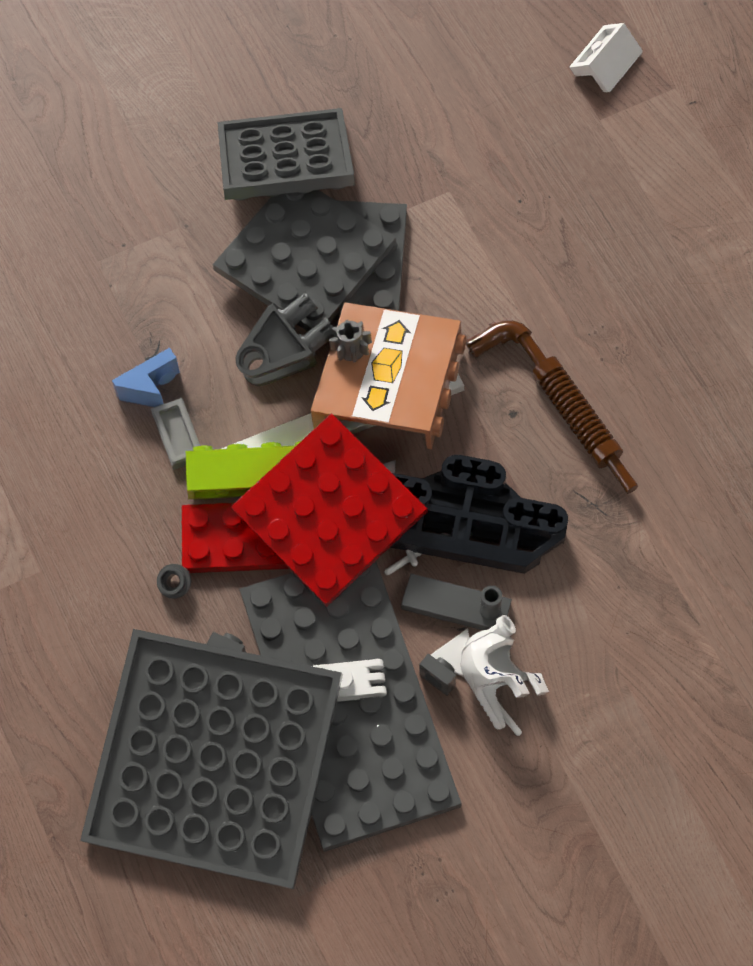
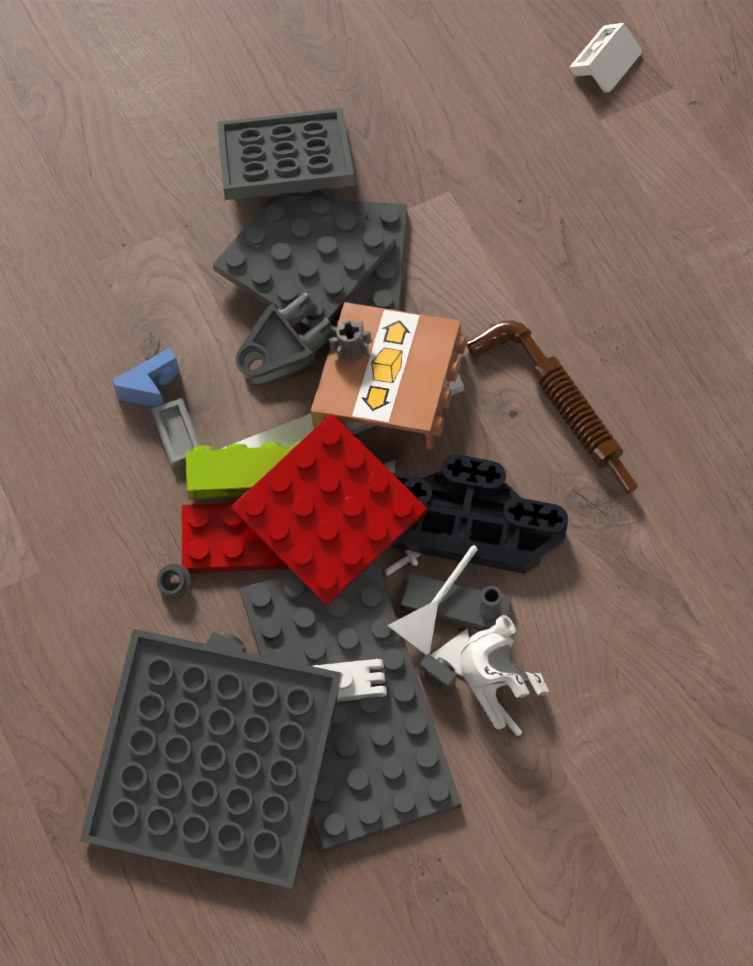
(419, 625): none -> white piece

